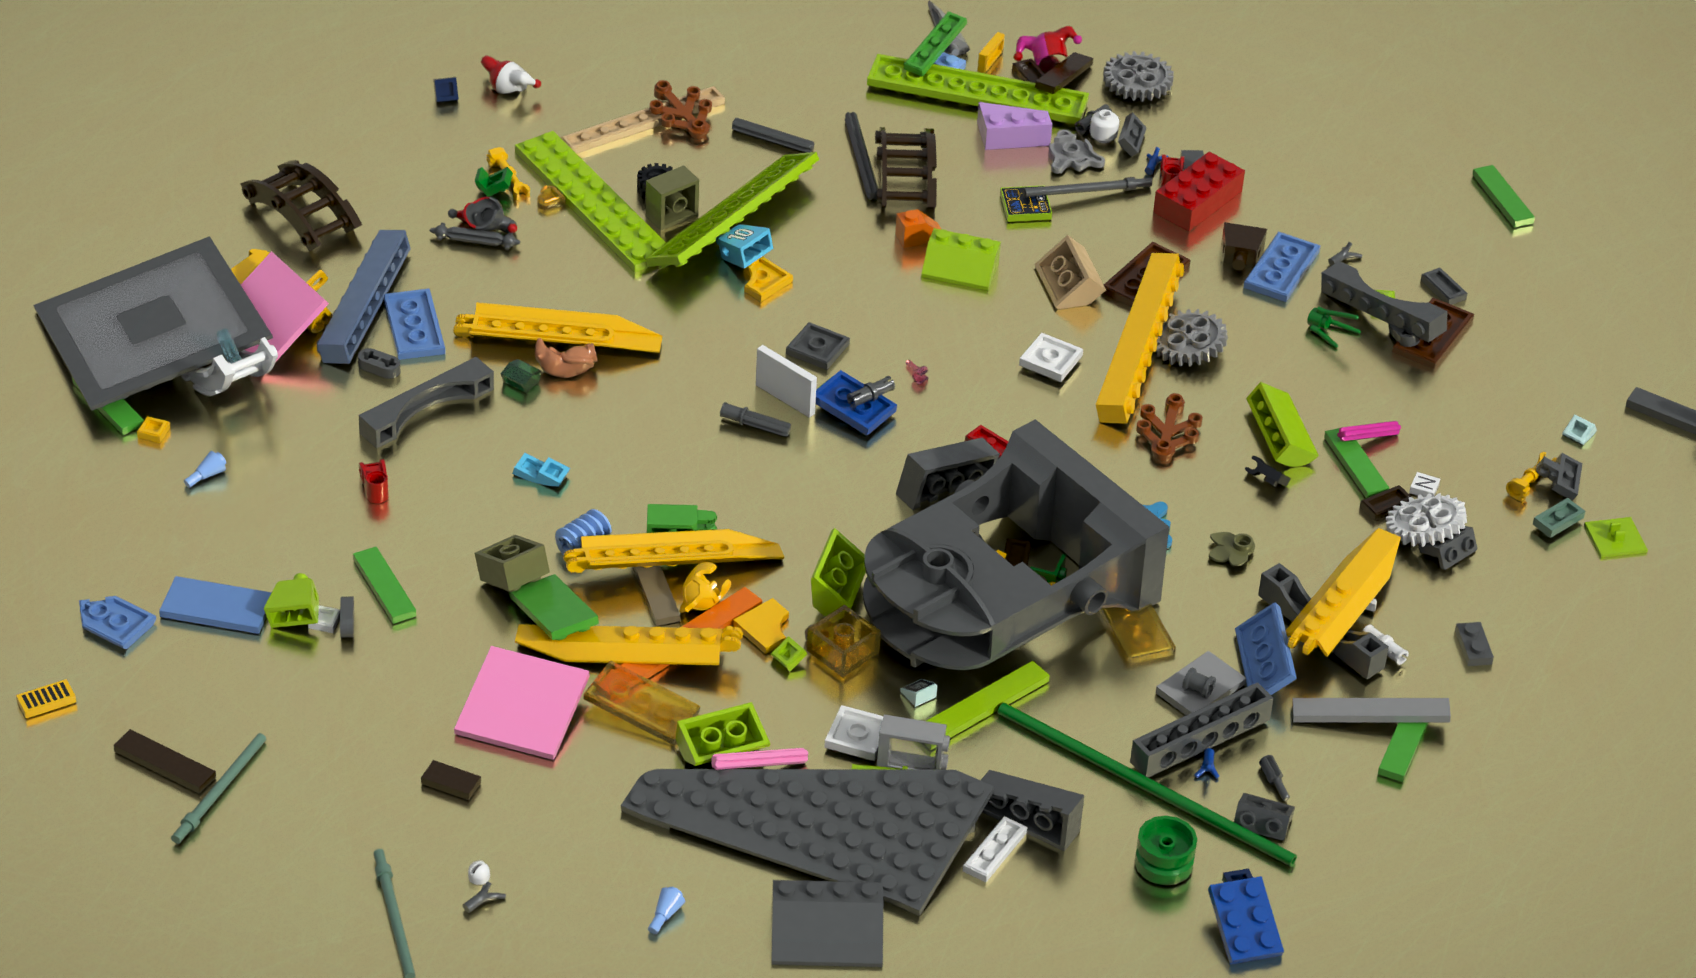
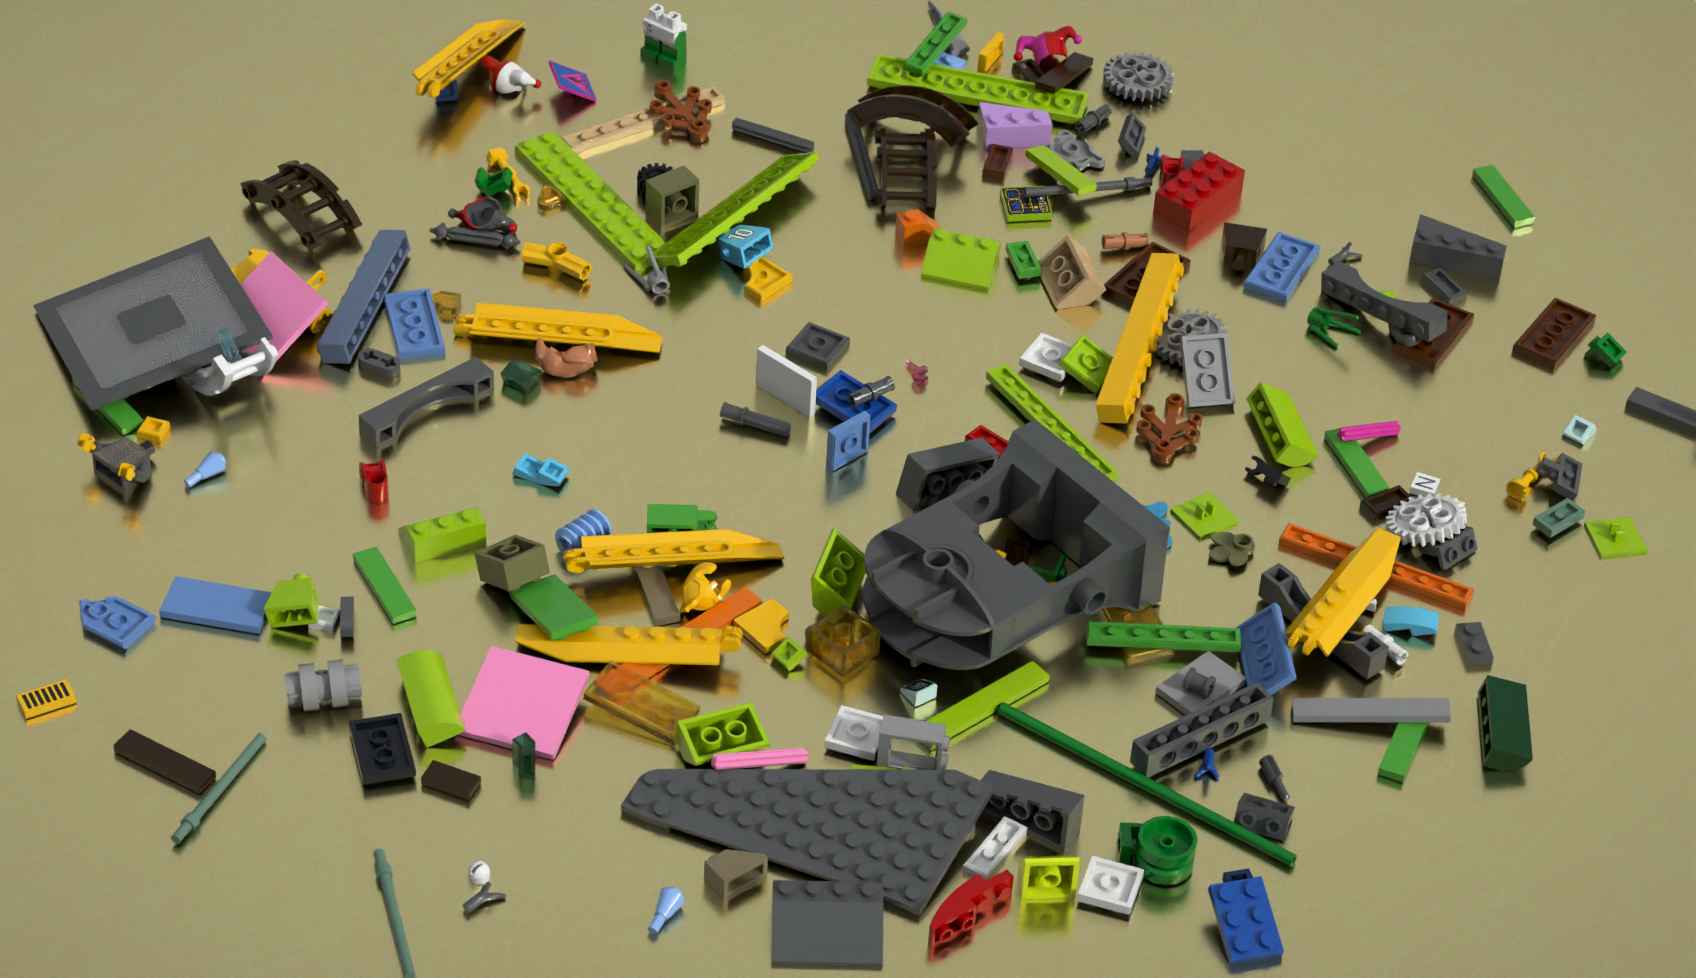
(119, 462): none -> dark grey torso
(310, 687): none -> light grey piece
(382, 748): none -> black plate
(430, 696): none -> lime brick
(444, 535): none -> lime slope
(446, 302): none -> clear yellow tile
(462, 54): none -> yellow hinge
(524, 755): none -> clear green piece
(556, 259): none -> yellow piece
(572, 81): none -> piece
(656, 281): none -> light grey plant
(664, 38): none -> hips
(734, 870): none -> dark tan slope
(848, 441): none -> medium blue tile
(915, 104): none -> dark brown fence
(960, 907): none -> red slope
(997, 161): none -> reddish brown tile
(1023, 259): none -> bright green plate
(1034, 407): none -> lime plate
(1048, 877): none -> neon yellow slope
(1061, 170): none -> lime tile
(1087, 363): none -> lime tile
(1104, 126): white head -> none
(1110, 885): none -> white plate
(1124, 241): none -> nougat pin
(1127, 841): none -> green bracket
(1163, 636): none -> bright green tile
(1204, 515): none -> lime piece
(1207, 370): none -> light grey plate
(1401, 575): none -> orange tile
(1418, 620): none -> medium azure slope
(1456, 250): none -> dark grey wedge
(1504, 724): none -> dark green brick
(1554, 333): none -> reddish brown tile
(1607, 349): none -> green bracket

